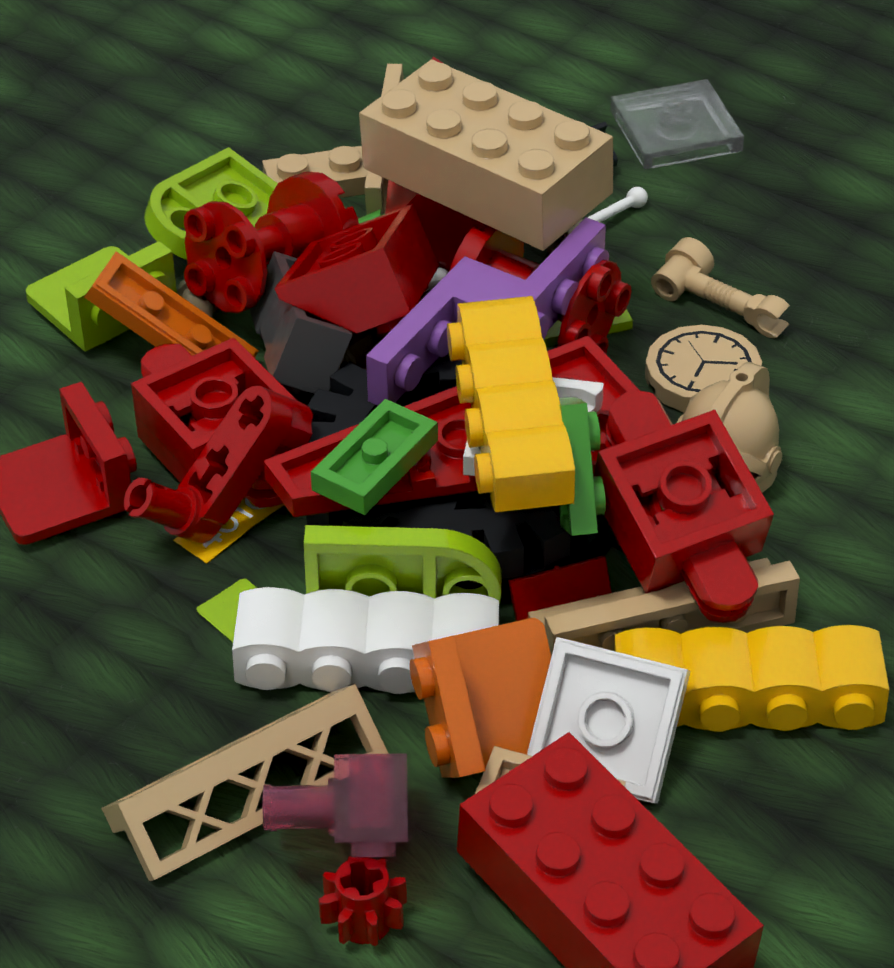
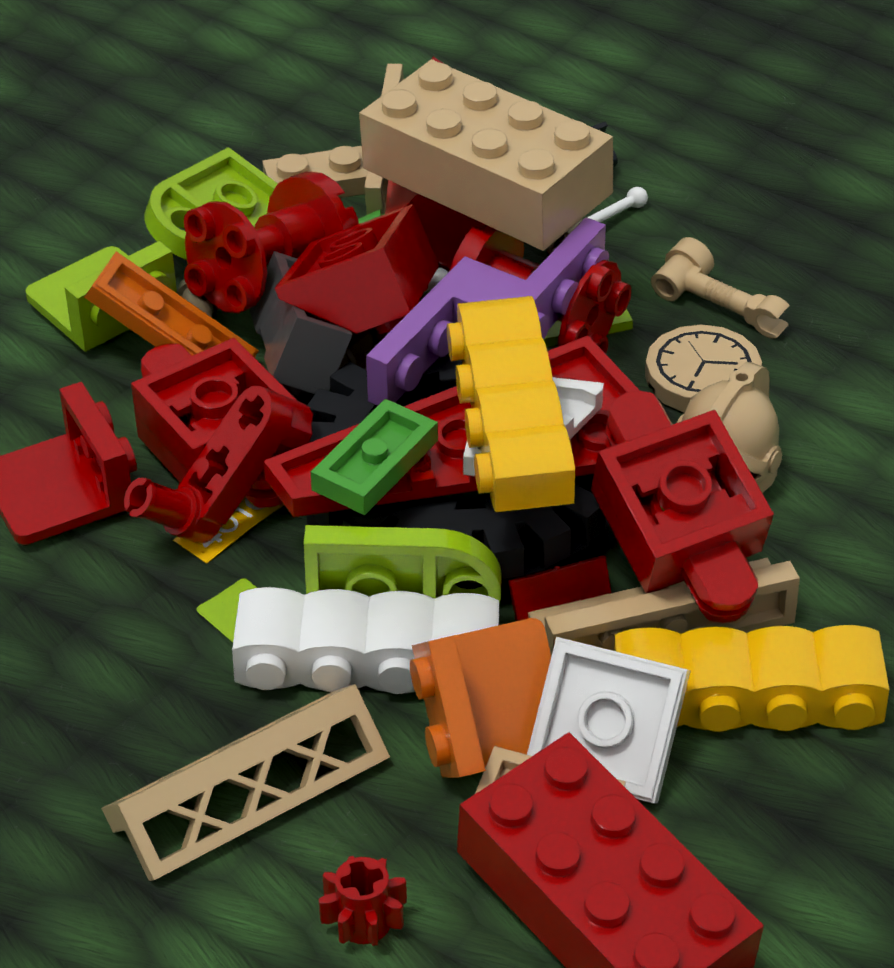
(359, 806): clear pink brick -> none
(589, 490): bright green plate -> none
(676, 124): clear plate -> none

